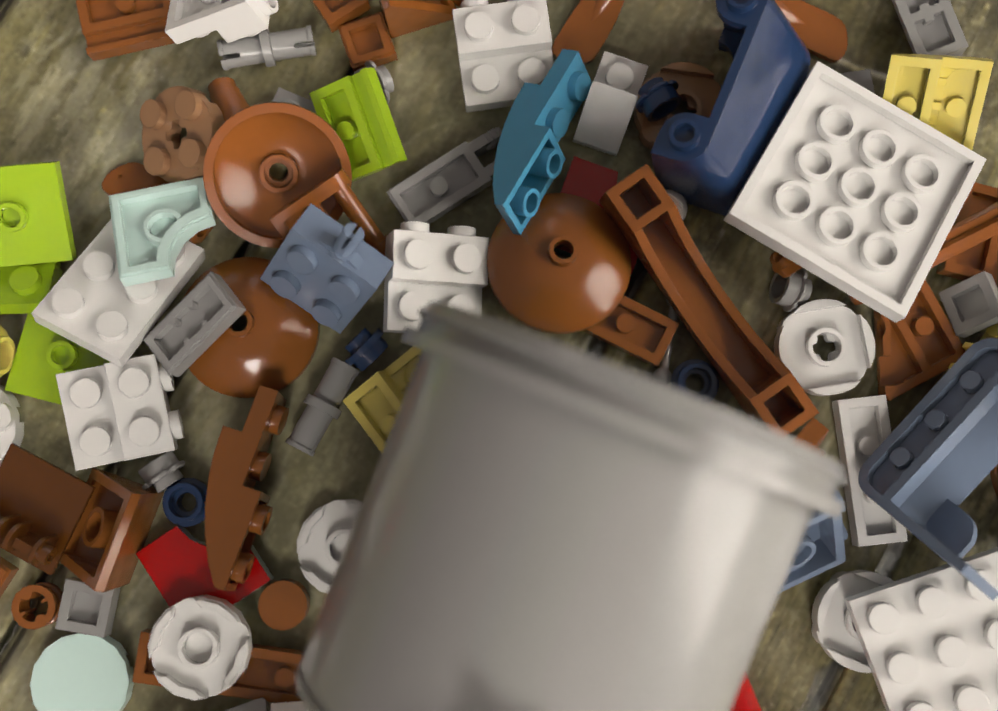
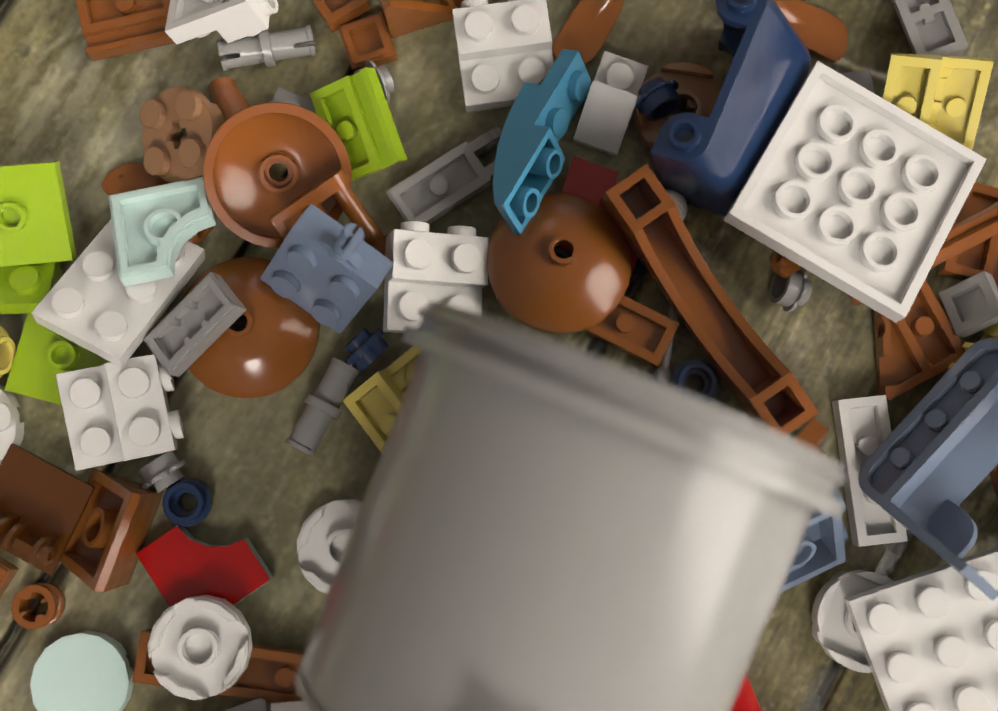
(86, 610): light grey plate -> none
(232, 506): dark orange slope -> none
(284, 604): dark orange tile -> none
(838, 324): white plate -> none

